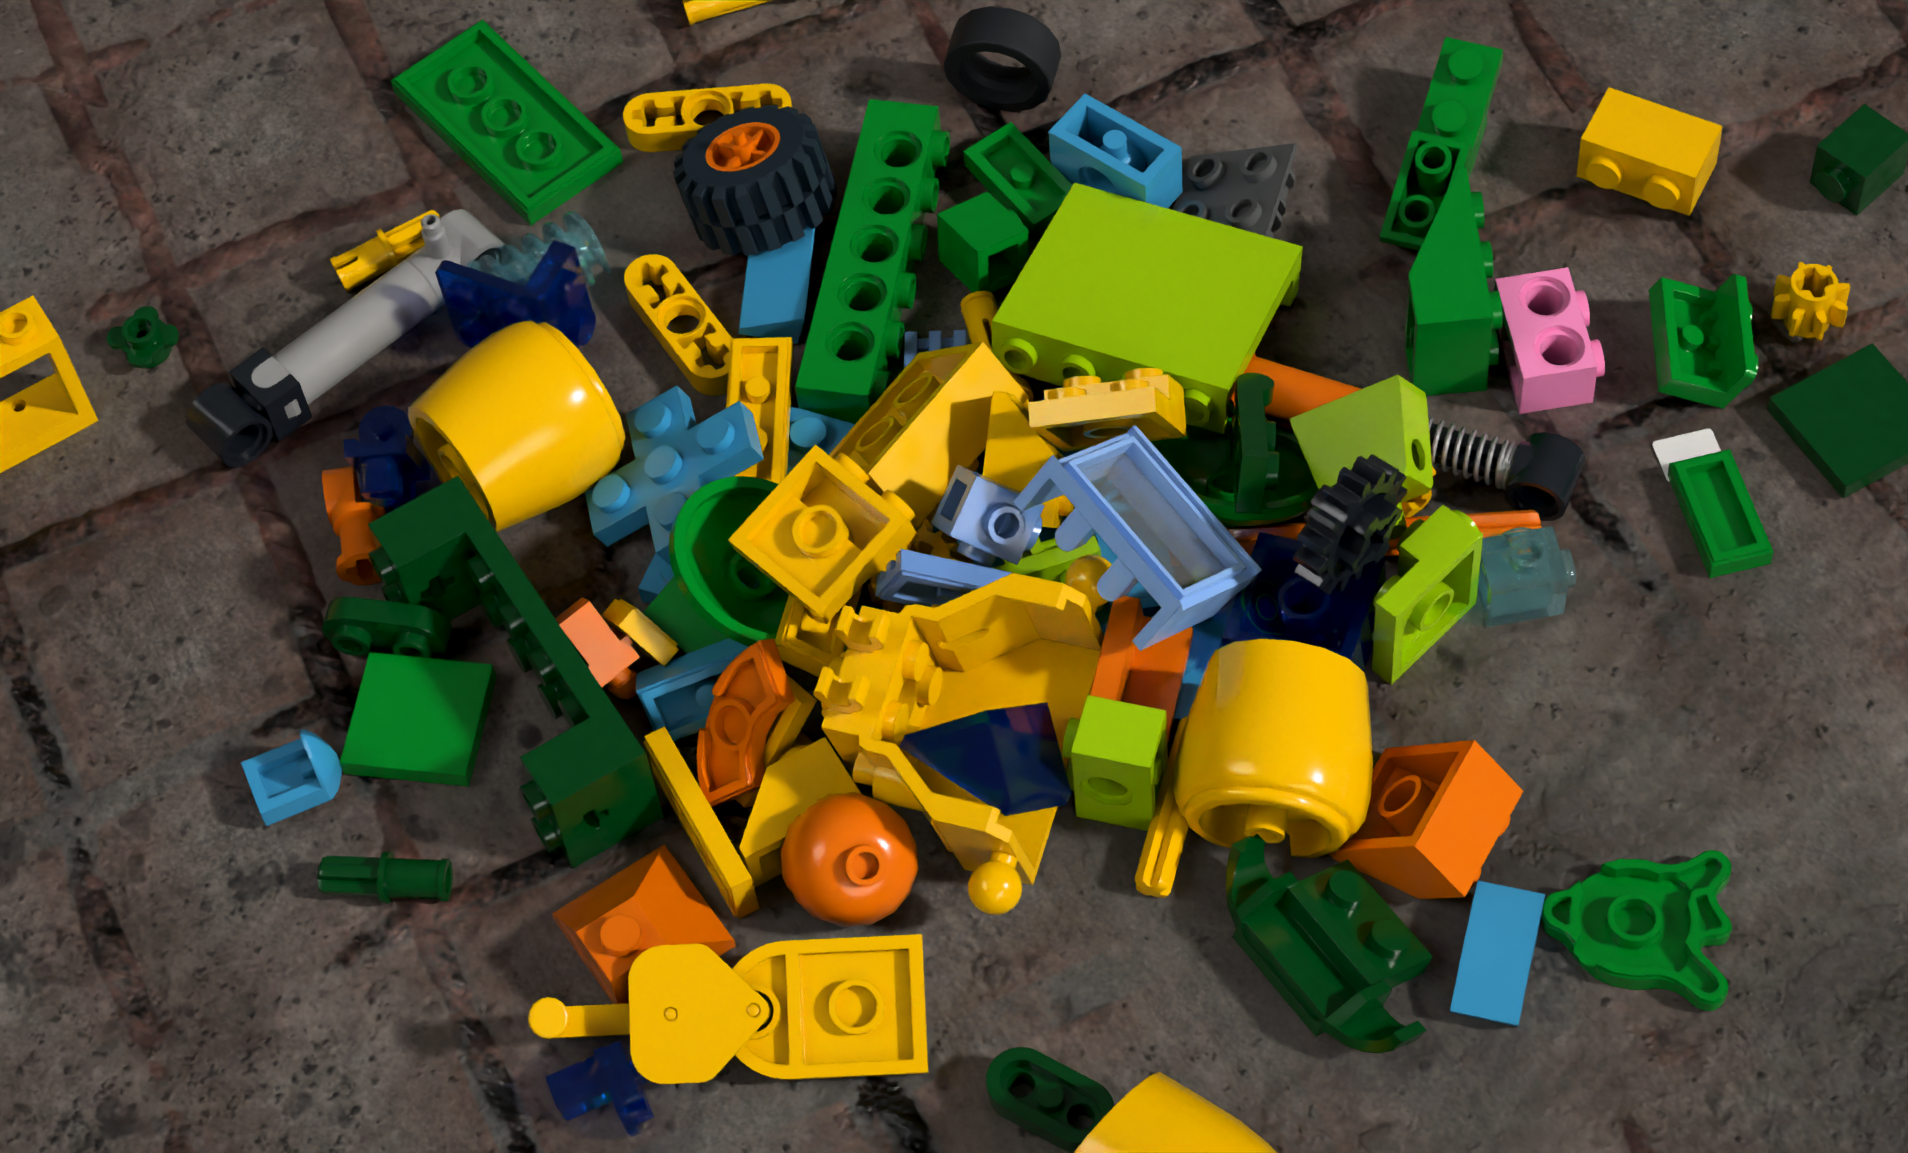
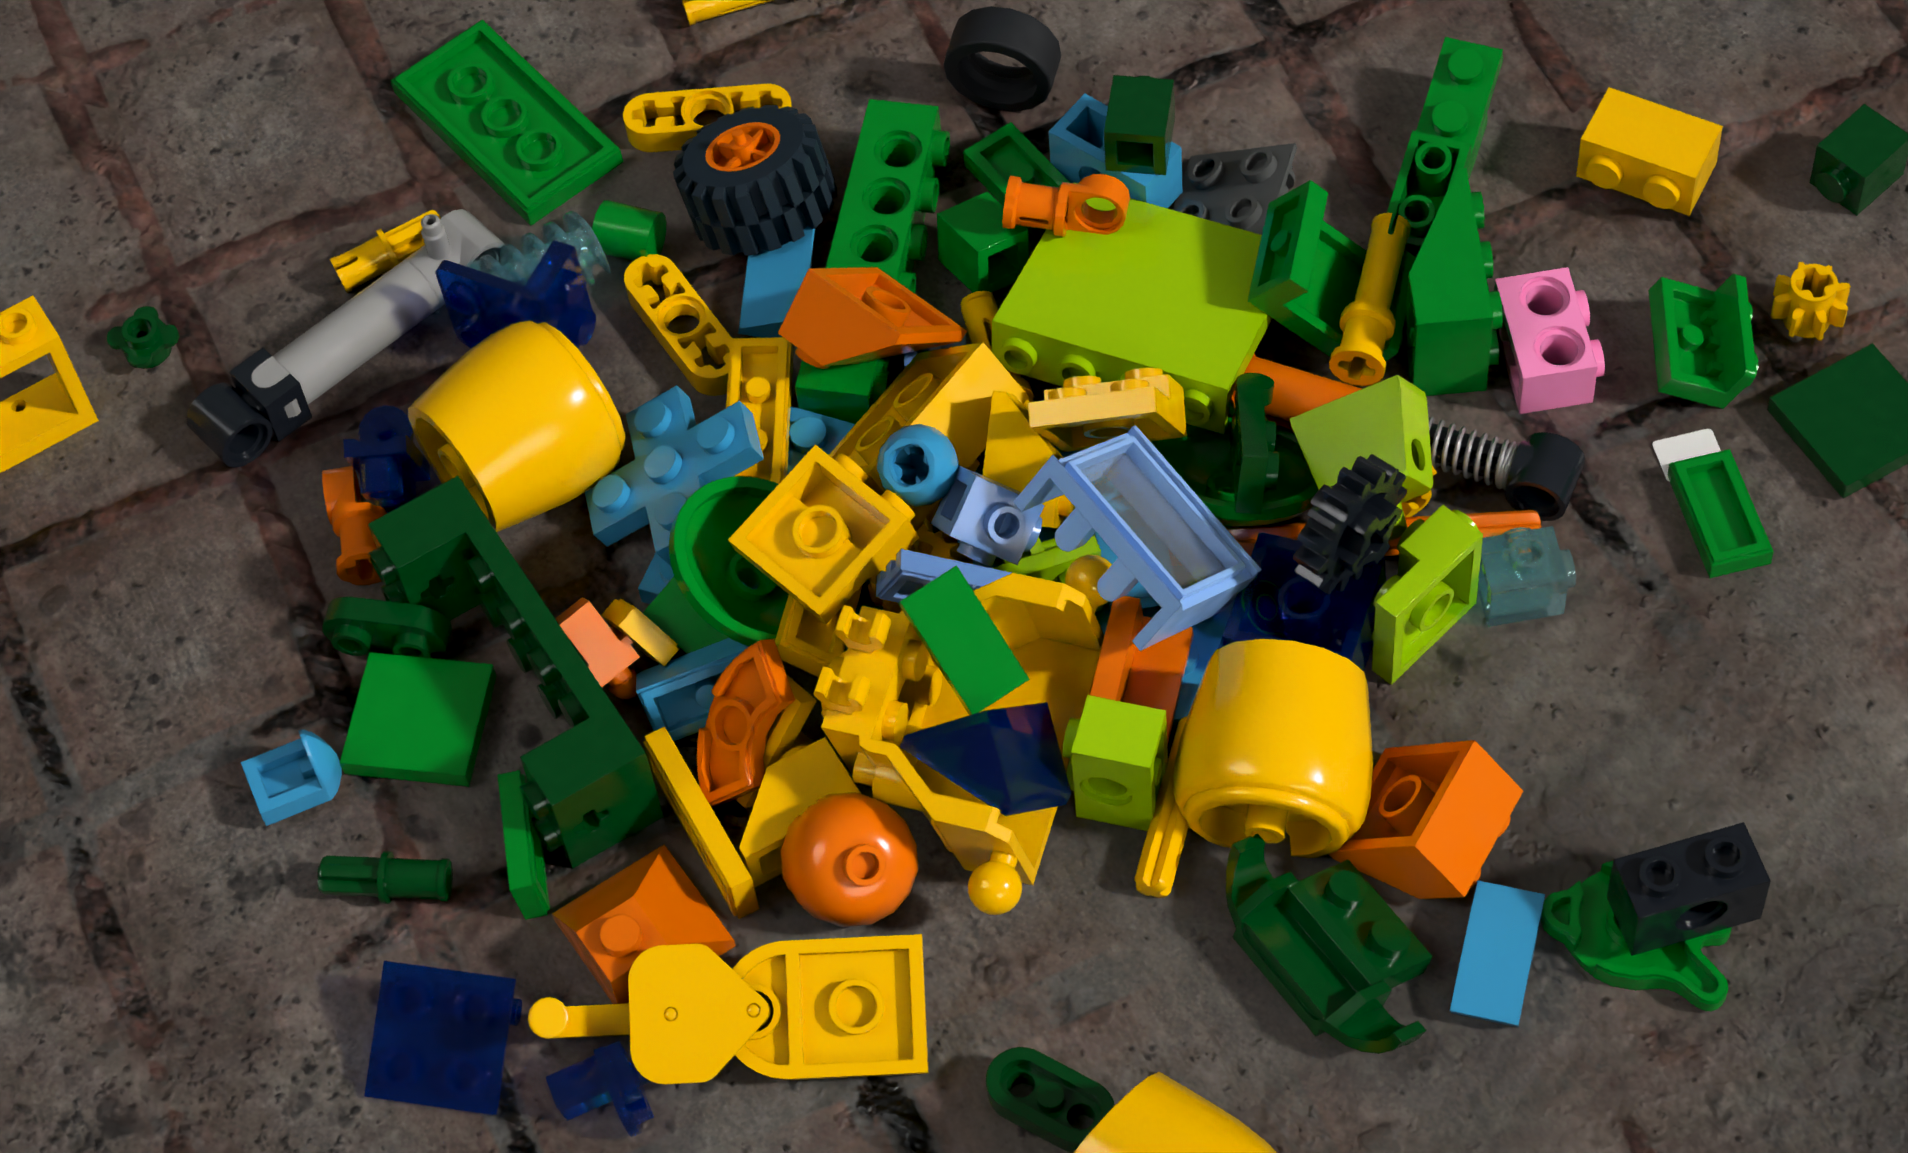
(441, 1037): none -> clear blue hinge
(522, 849): none -> green tile
(629, 230): none -> green piece
(861, 318): none -> orange slope
(918, 464): none -> dark azure piece
(963, 641): none -> green tile
(1066, 205): none -> orange connector
(1139, 124): none -> dark green brick
(1313, 271): none -> green panel
(1368, 319): none -> yellow pin
(1688, 888): none -> black brick

